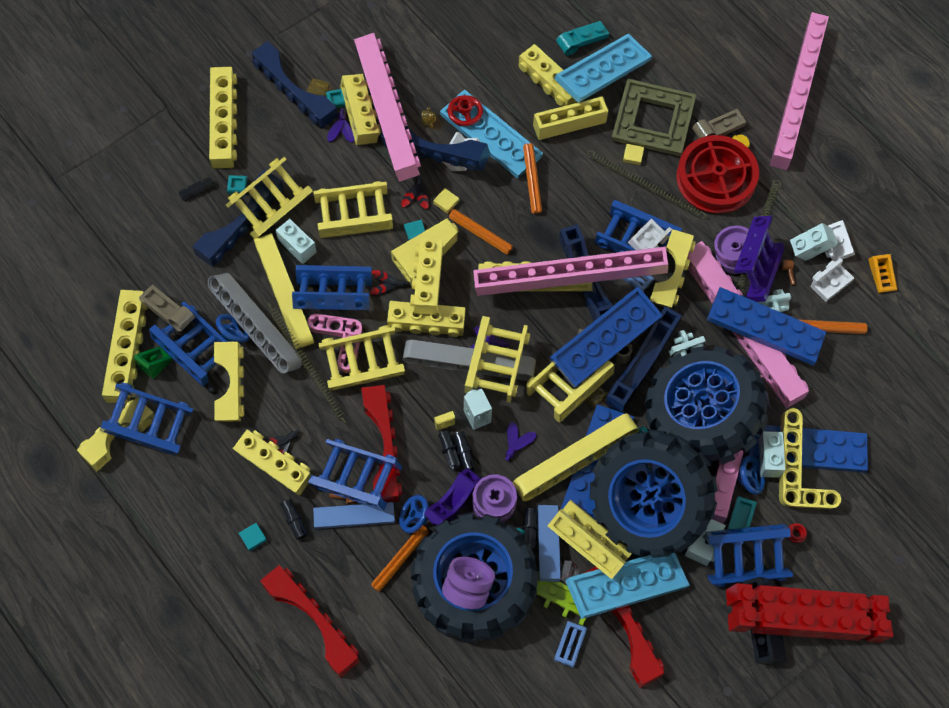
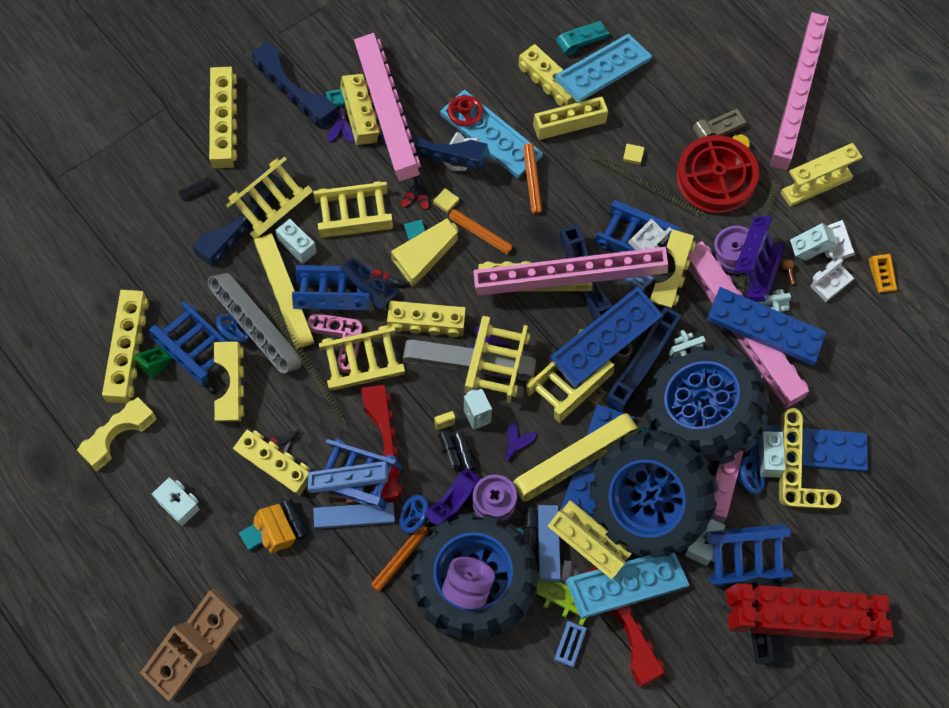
(151, 438): blue fence -> none
(167, 309): dark tan plate -> none
(181, 510): none -> light aqua brick
(191, 645): none -> medium nougat bracket
(236, 183): teal tile -> none
(274, 528): none -> light orange brick
(283, 589): red arch -> none
(318, 87): clear yellow tile -> none
(347, 477): none -> medium blue tile
(362, 276): none -> dark blue wing
(428, 117): clear yellow plate -> none
(428, 276): light yellow brick -> none
(669, 143): olive plate -> none
(742, 513): teal tile -> none
(800, 529): red plate -> none
(821, 174): none -> light yellow fence
(838, 327): orange axle -> none

